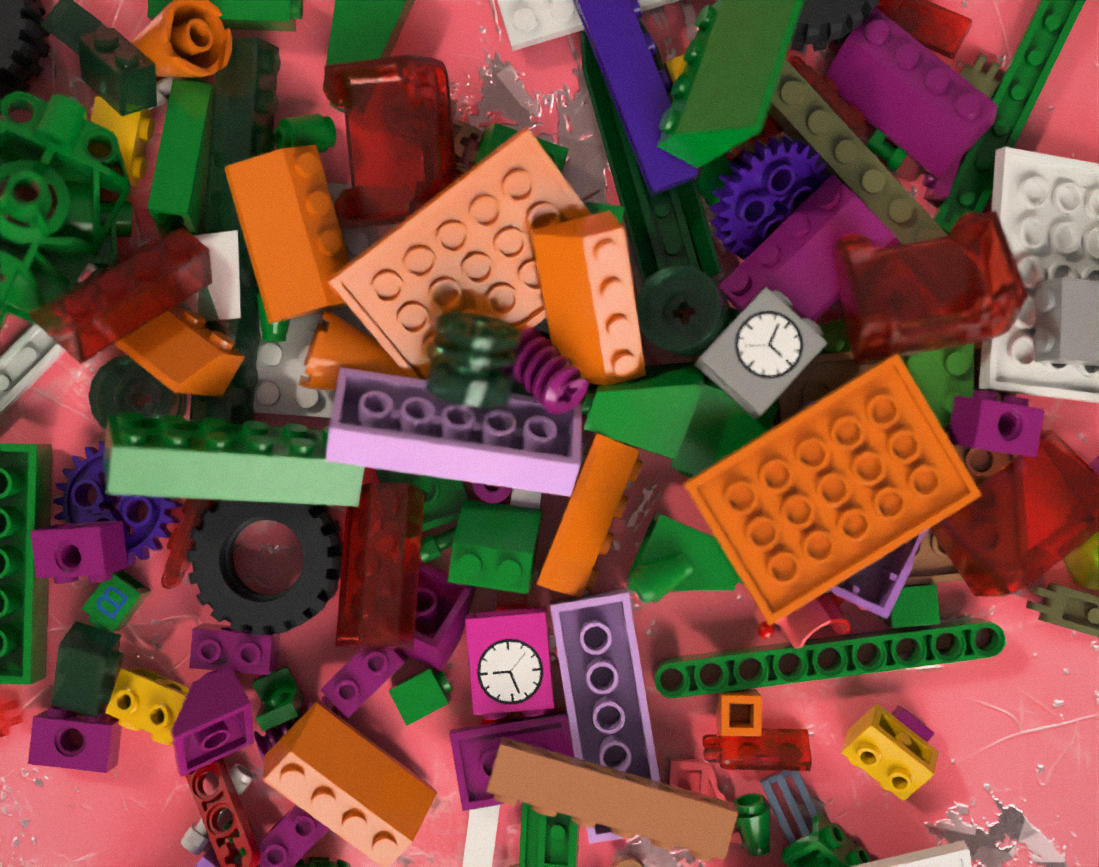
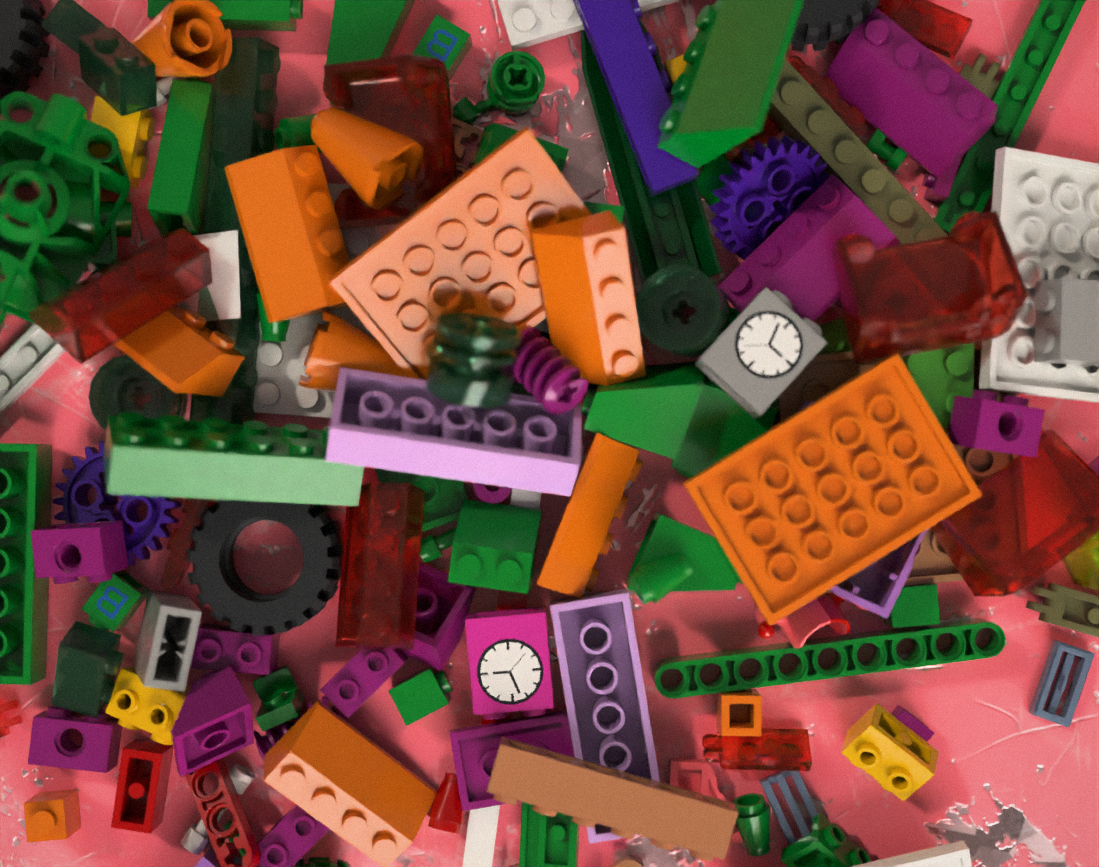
(52, 815): none -> orange brick
(142, 786): none -> red brick
(166, 640): none -> light grey brick
(367, 155): none -> orange cone
(446, 43): none -> green brick
(446, 808): none -> red cone
(467, 112): none -> green hand
(516, 82): none -> green wheel
(1047, 678): none -> sand blue tile

